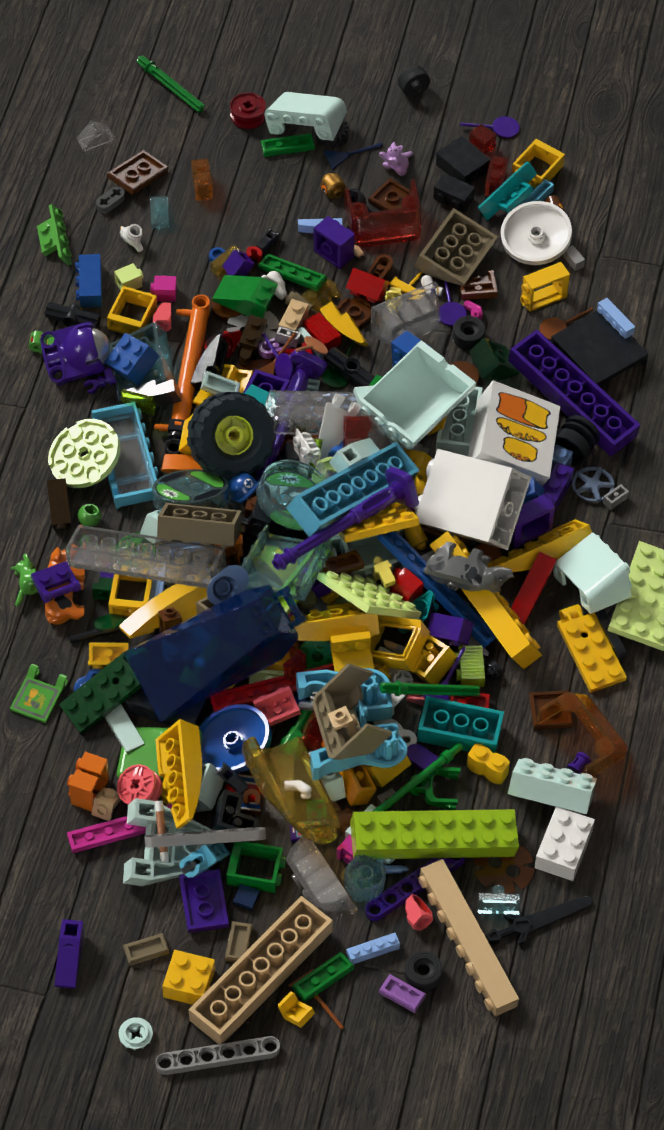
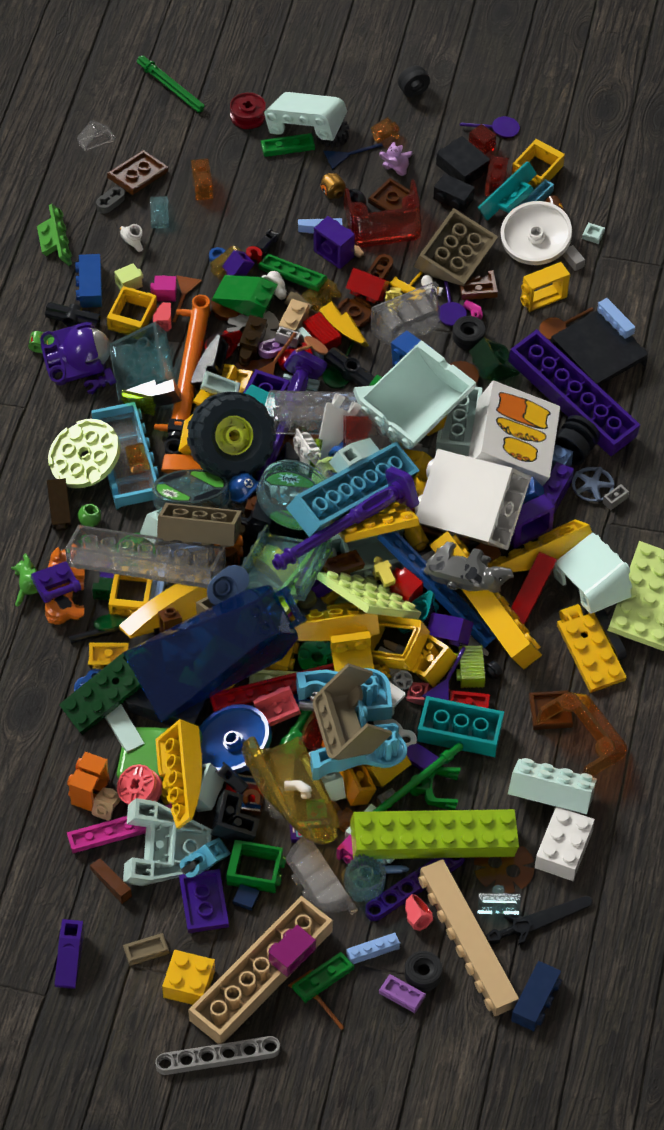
(36, 697): bright green flag -> none
(111, 880): none -> reddish brown piece
(132, 359): blue brick -> none
(135, 1025): light aqua gear -> none
(137, 458): none -> clear orange bracket
(161, 829): bar -> none
(186, 285): none -> dark orange piece
(205, 837): light grey beam -> none
(238, 941): dark tan tile -> none
(283, 362): dark purple piece -> none
(291, 950): none -> magenta brick
(294, 1010): yellow bracket -> none
(295, 664): clear red bracket -> none
(342, 718): tan bracket -> none
(384, 130): none -> clear orange bracket
(428, 689): green axle -> none
(491, 765): yellow brick -> none
(537, 996): none -> dark blue brick
(579, 763): dark purple bush -> none
(593, 233): none -> light aqua tile

